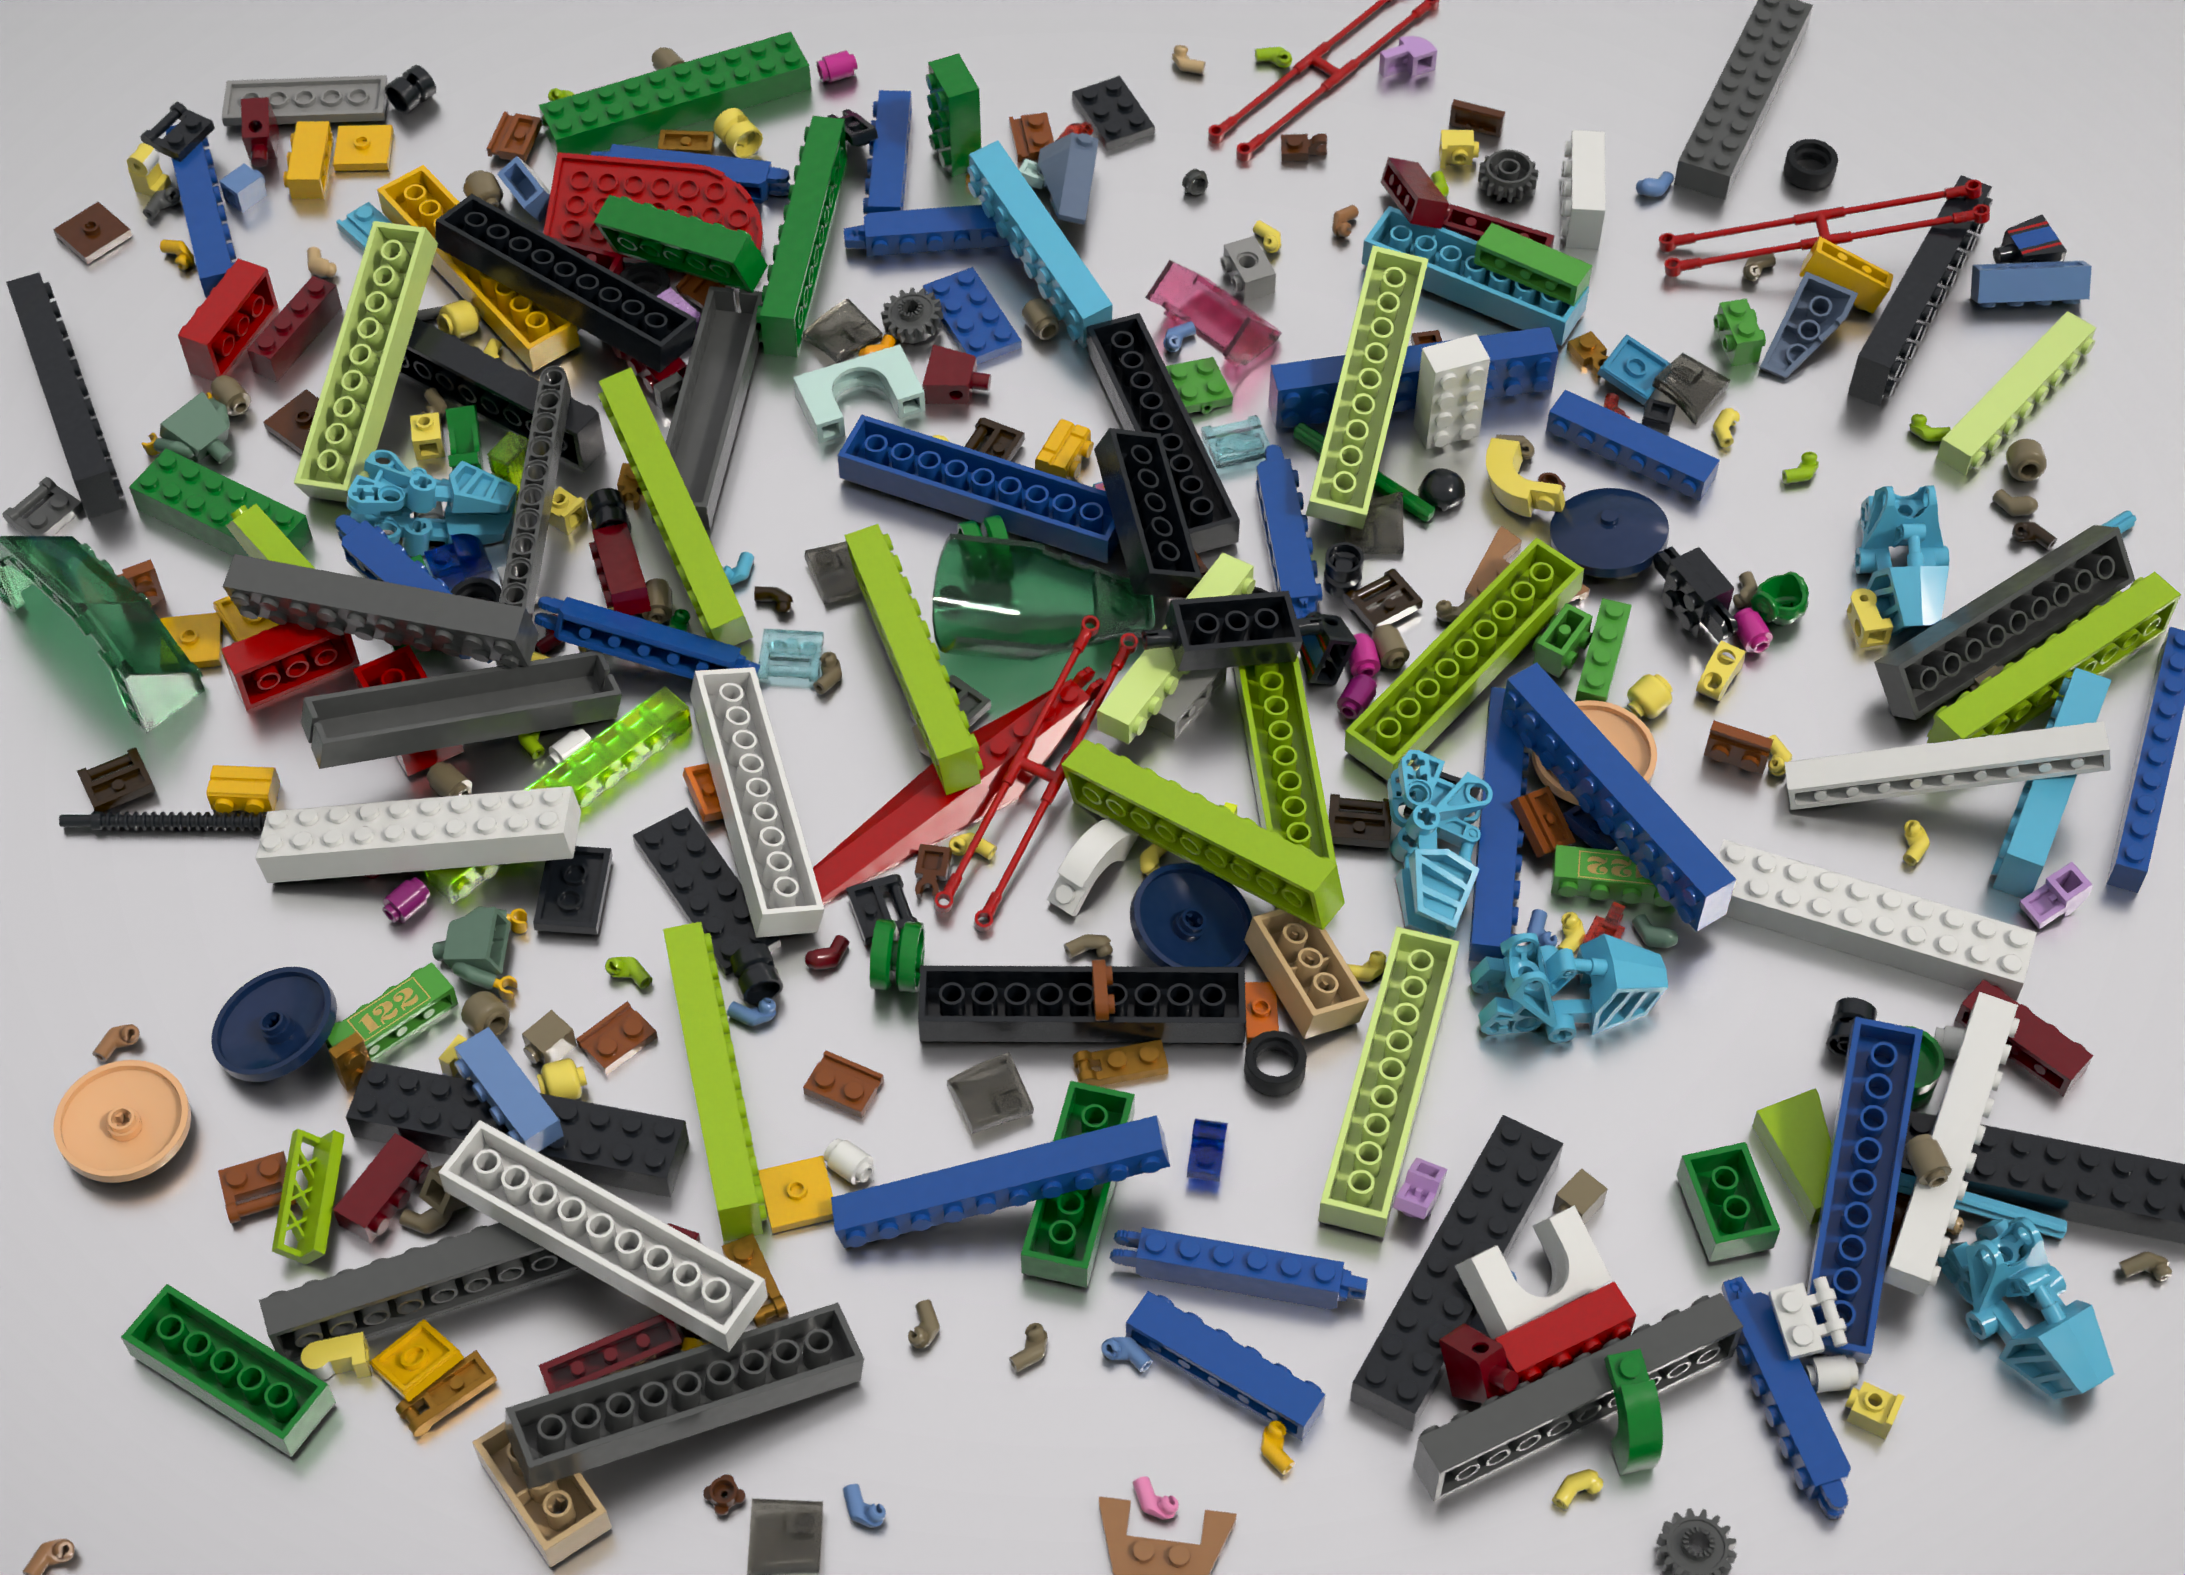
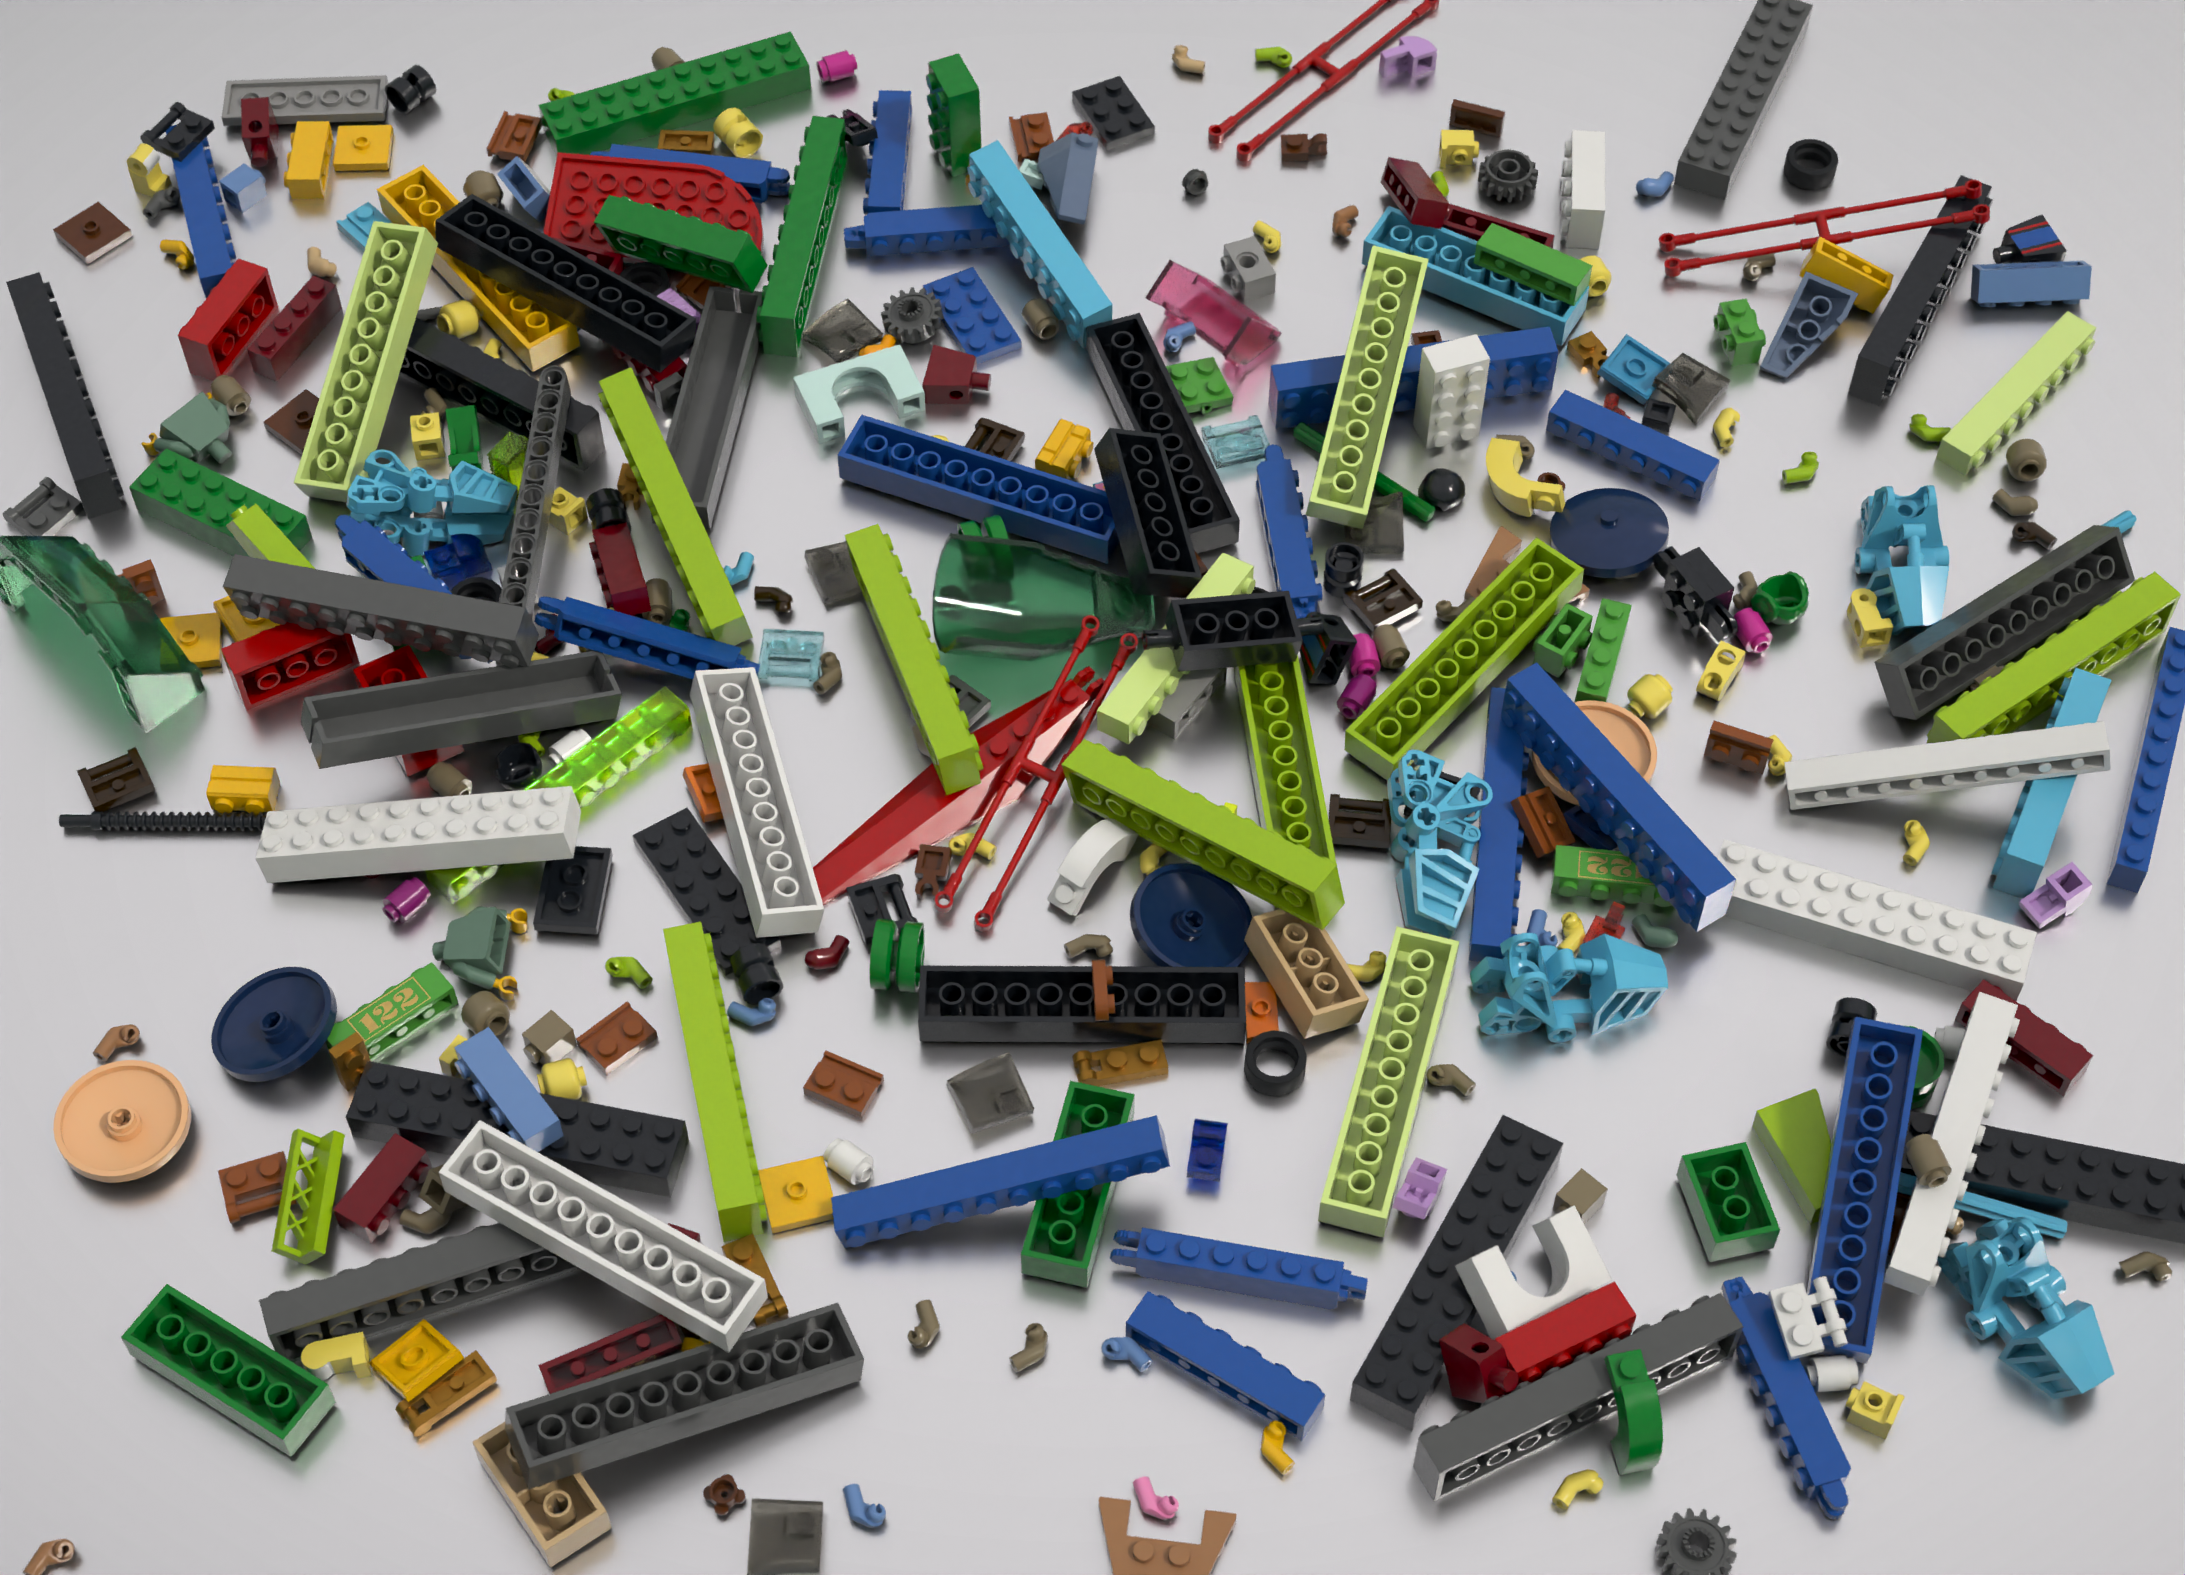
(518, 766): none -> black hair
(1450, 1076): none -> dark tan arm
(1600, 276): none -> light yellow head

